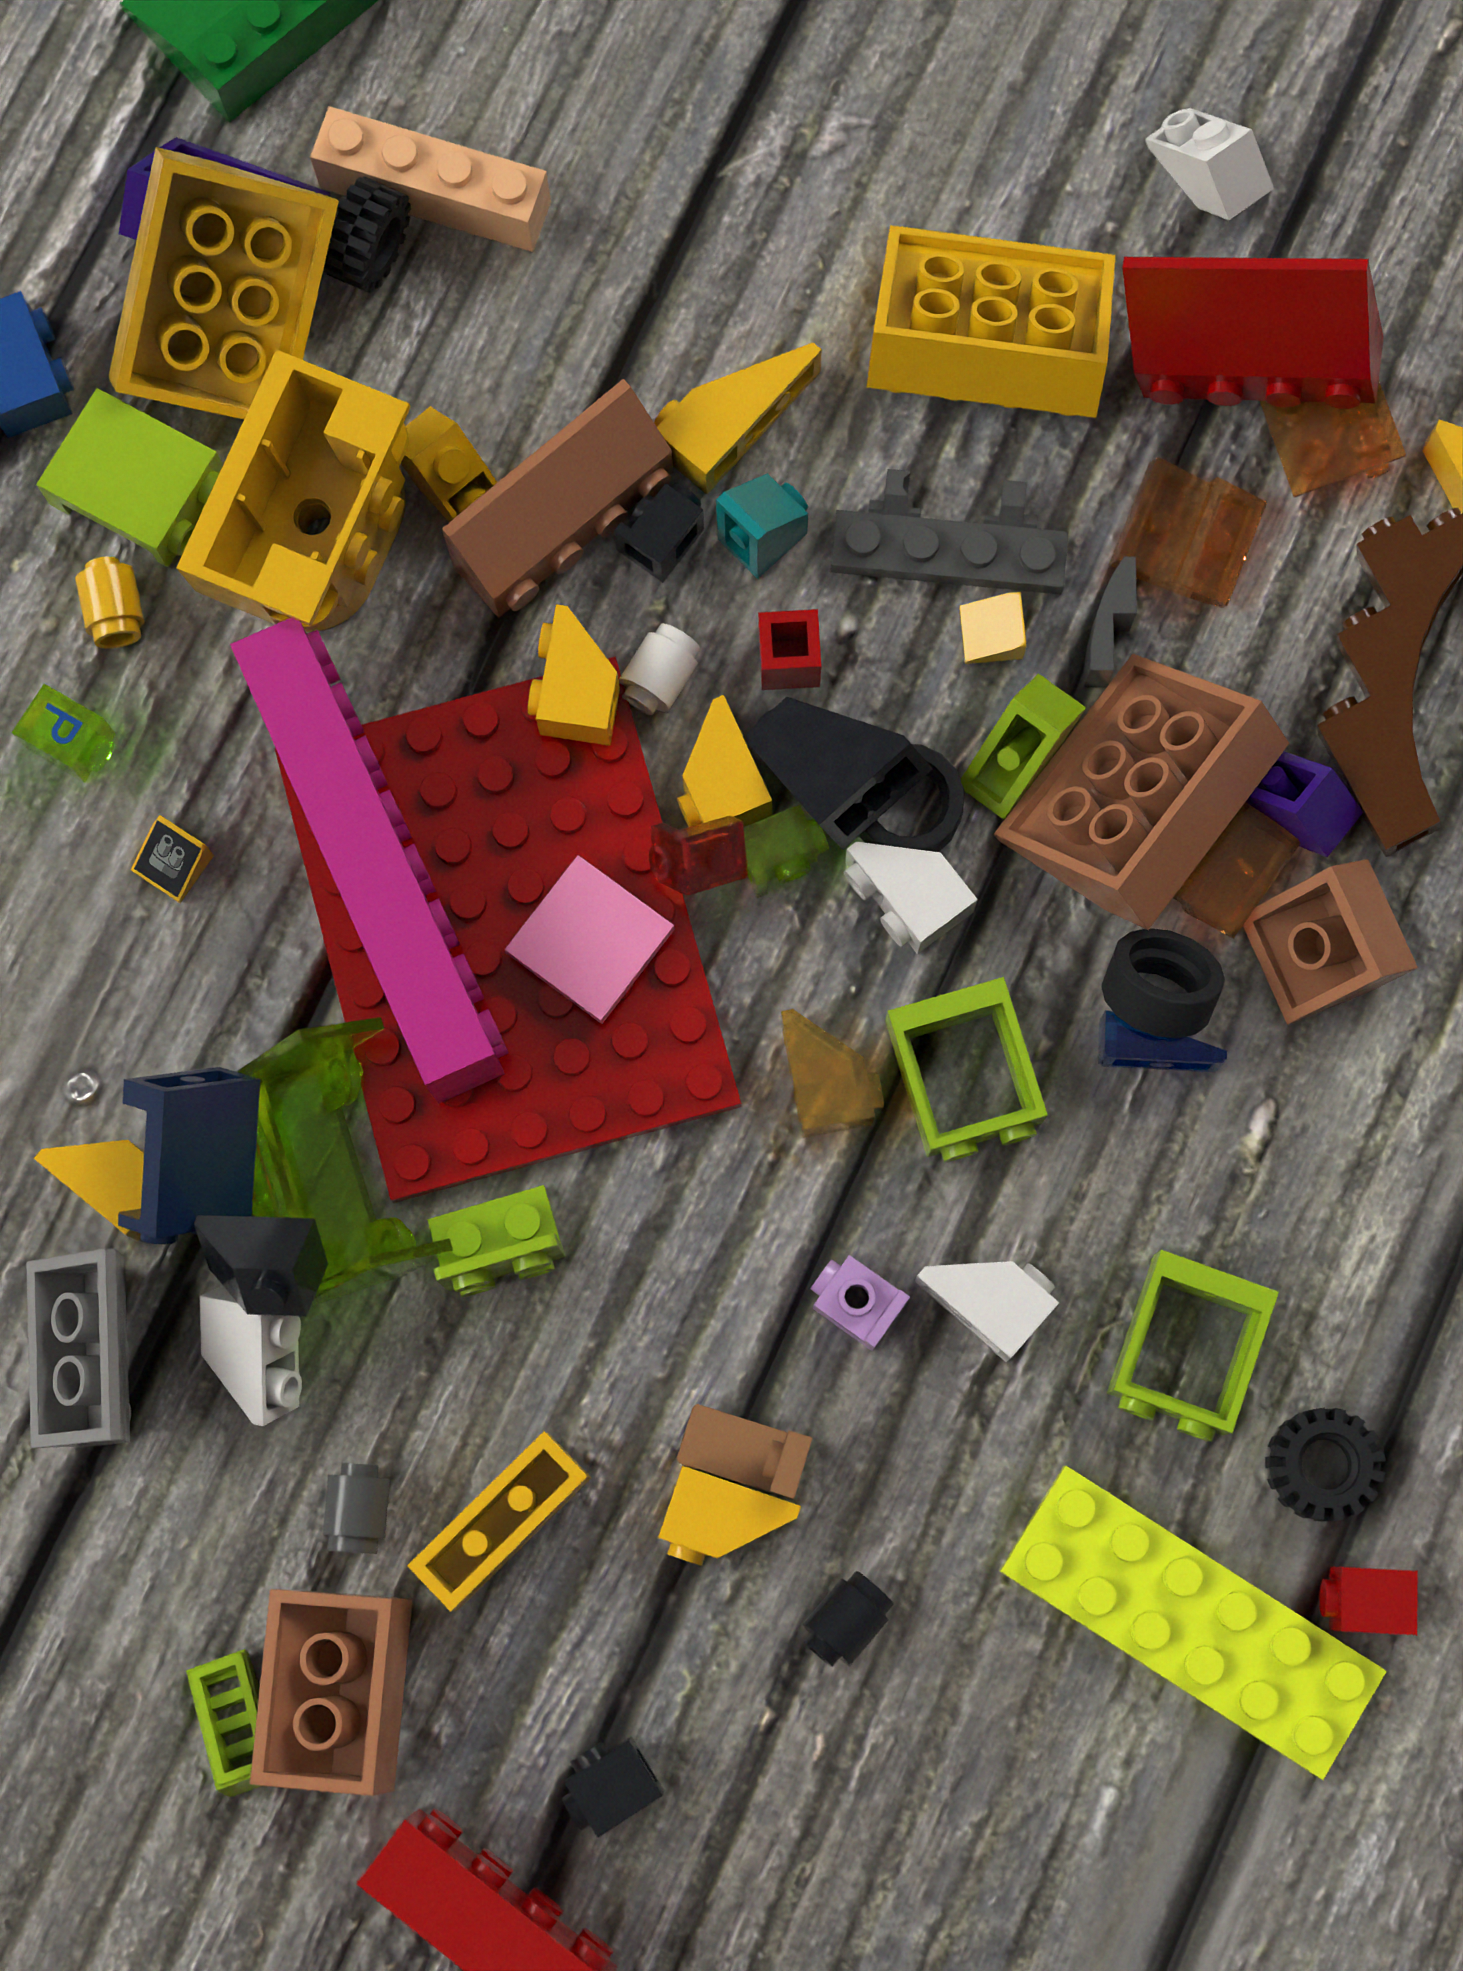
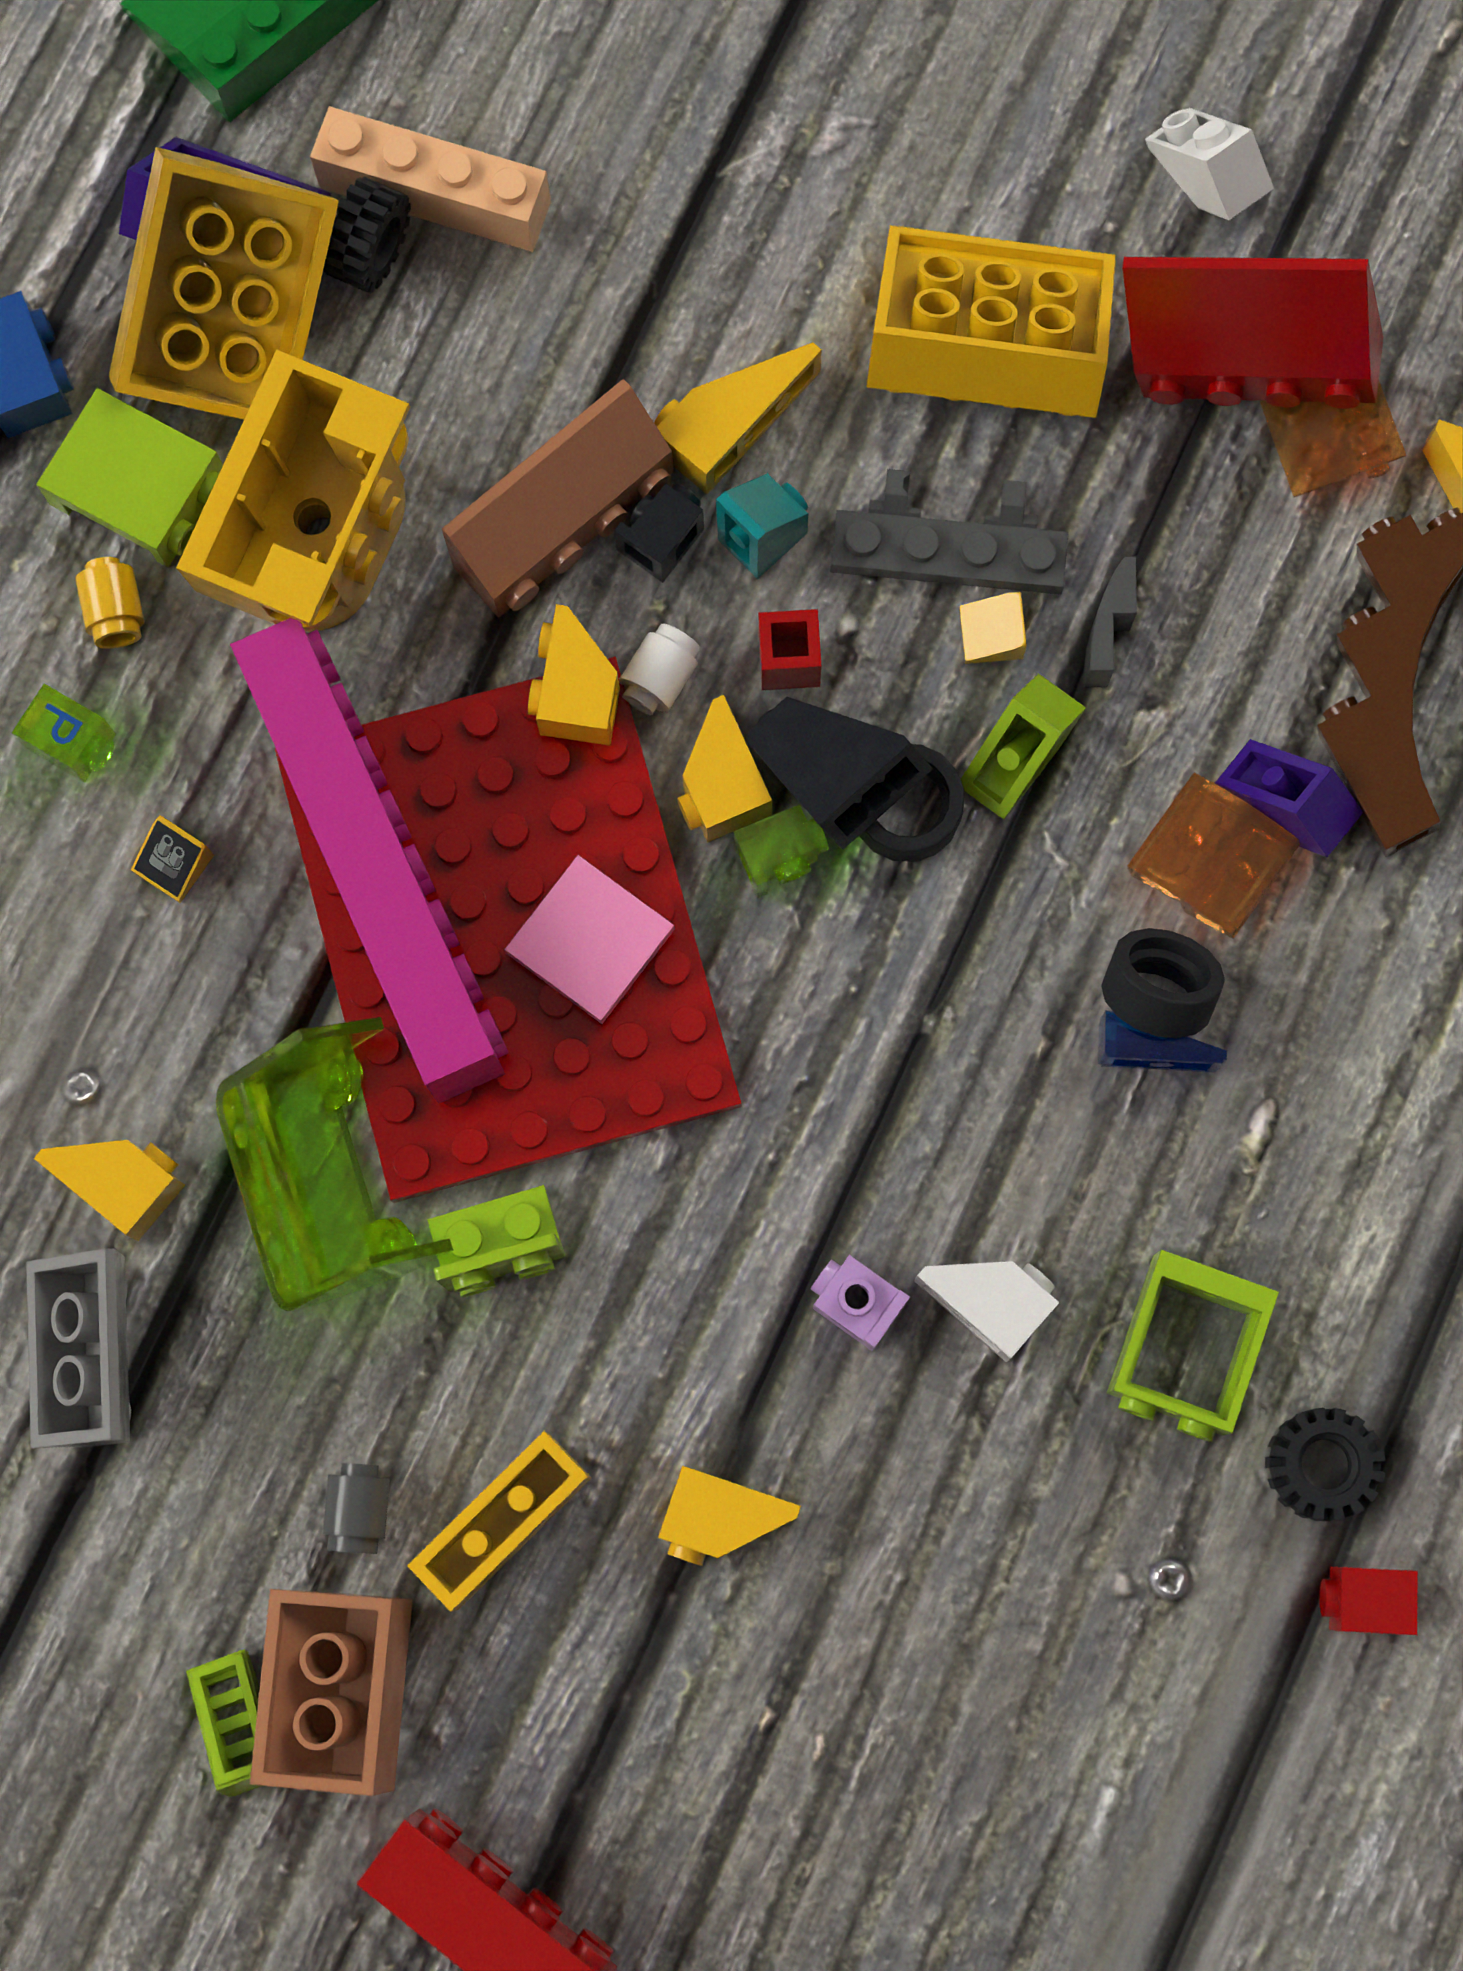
(194, 1149): dark blue panel -> none
(252, 1355): white slope -> none
(265, 1261): black slope -> none
(445, 463): yellow slope -> none
(610, 1786): black brick -> none
(699, 855): clear red bracket -> none
(744, 1451): medium nougat bracket -> none
(827, 1079): clear yellow slope -> none
(847, 1620): black brick -> none
(913, 888): white slope -> none
(954, 1009): lime window -> none
(1144, 787): nougat slope -> none
(1189, 533): clear orange slope -> none
(1193, 1622): neon yellow plate -> none
(1328, 940): nougat slope -> none

